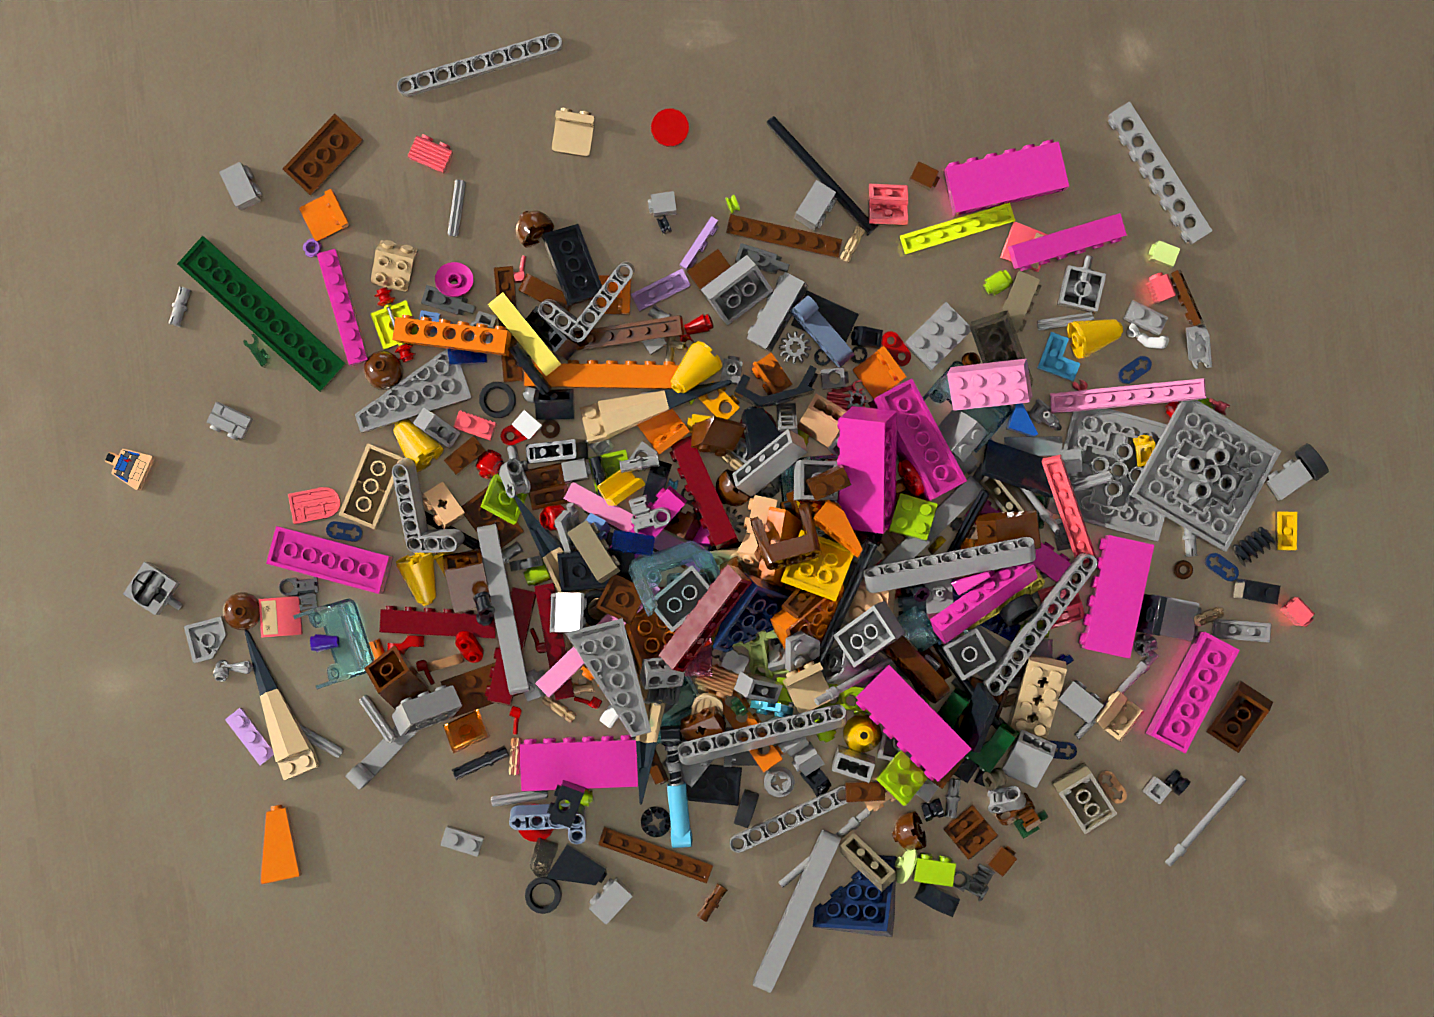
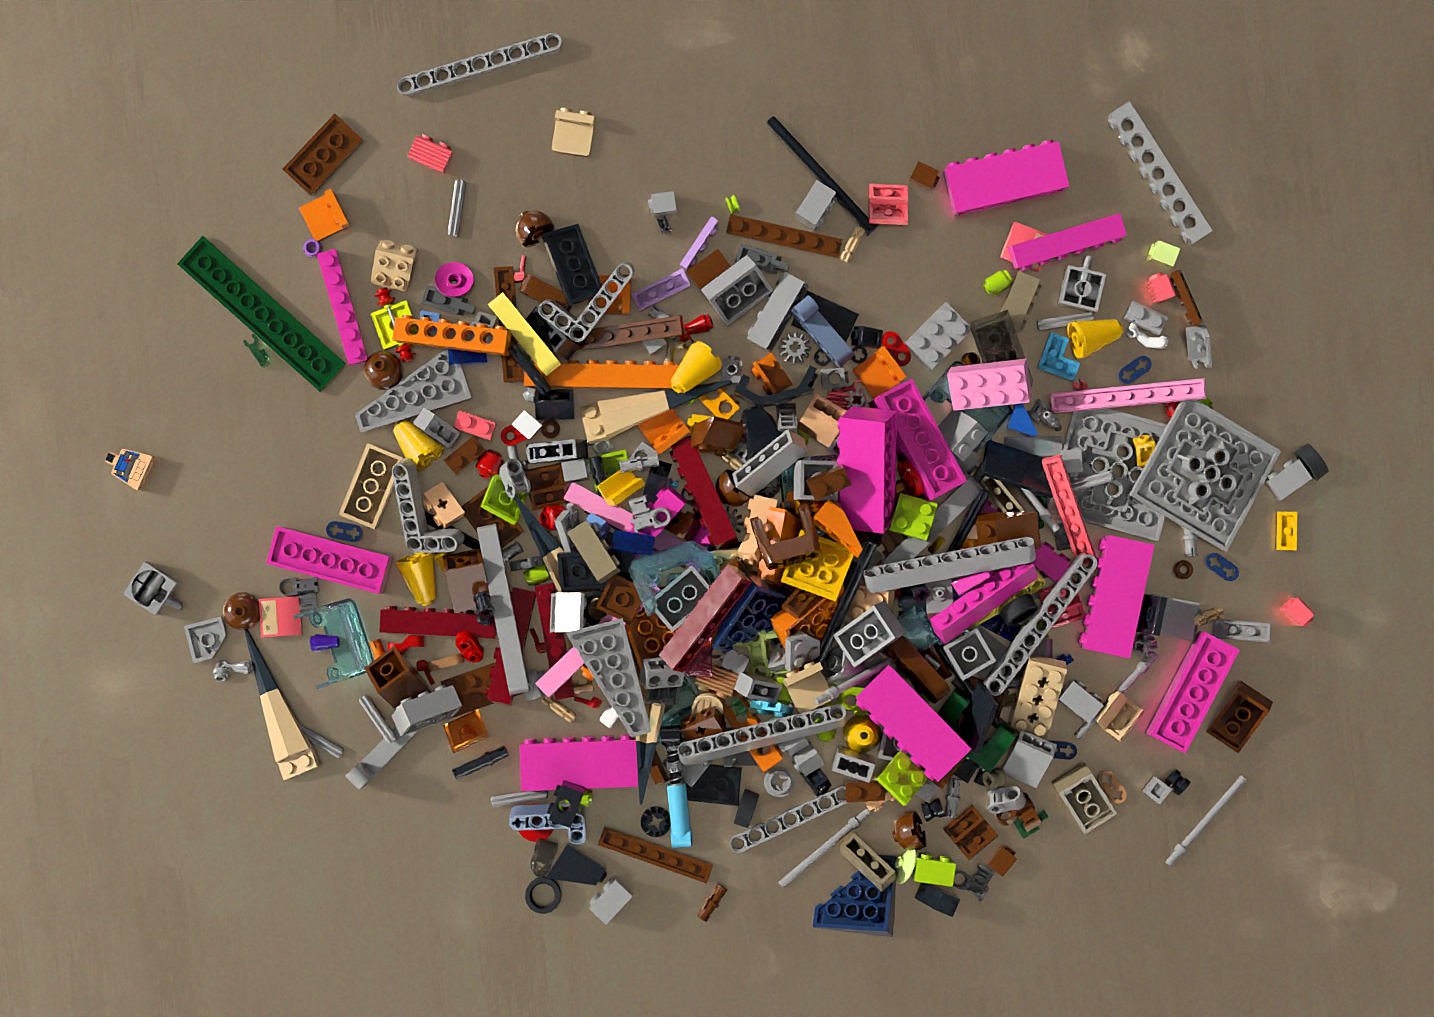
(179, 306): light grey pin -> none
(229, 420): light grey brick -> none
(240, 185): light grey brick -> none
(250, 736): lavender plate -> none
(279, 849): orange slope -> none
(313, 504): coral window -> none
(462, 841): light grey brick -> none
(497, 385): black tyre -> none
(515, 756): axle -> none
(516, 713): red hand -> none
(669, 127): red tile -> none
(796, 911): light grey beam -> none
(956, 524): light grey pin -> none
(957, 228): neon yellow plate -> none
(1219, 406): coral hand -> none
(1253, 545): black piece -> none
(1256, 591): black brick -> none

